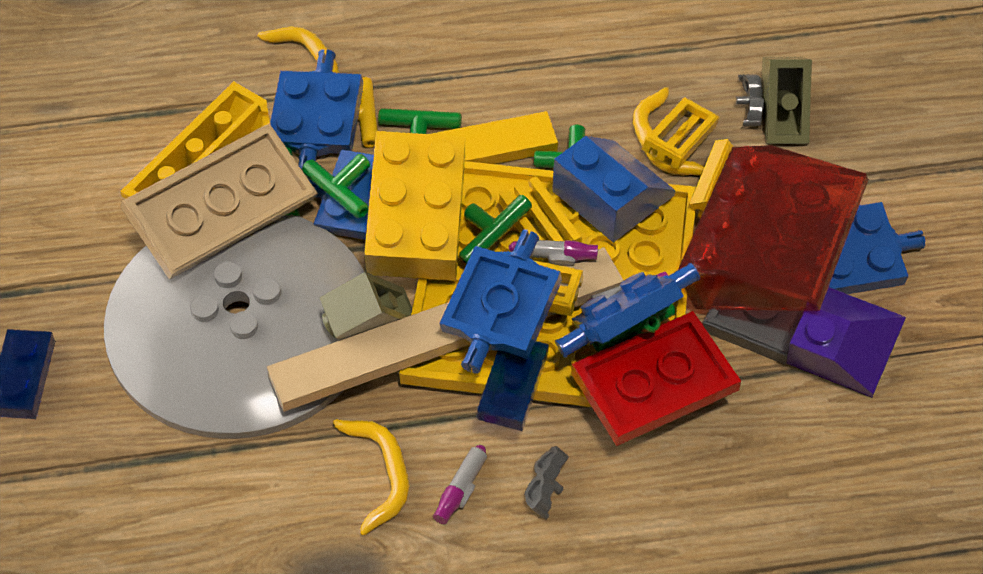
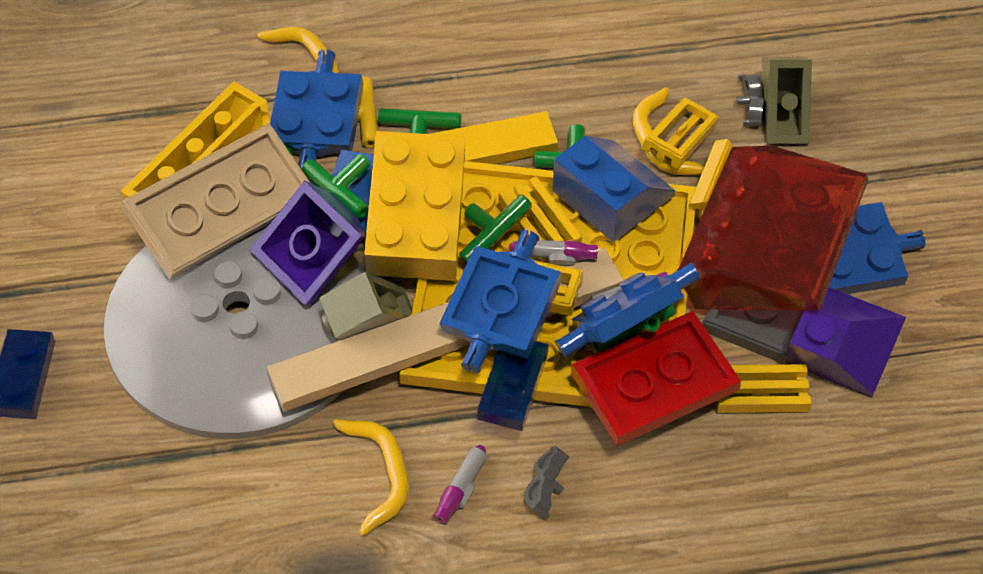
(309, 241): none -> dark purple slope
(767, 379): none -> yellow tile

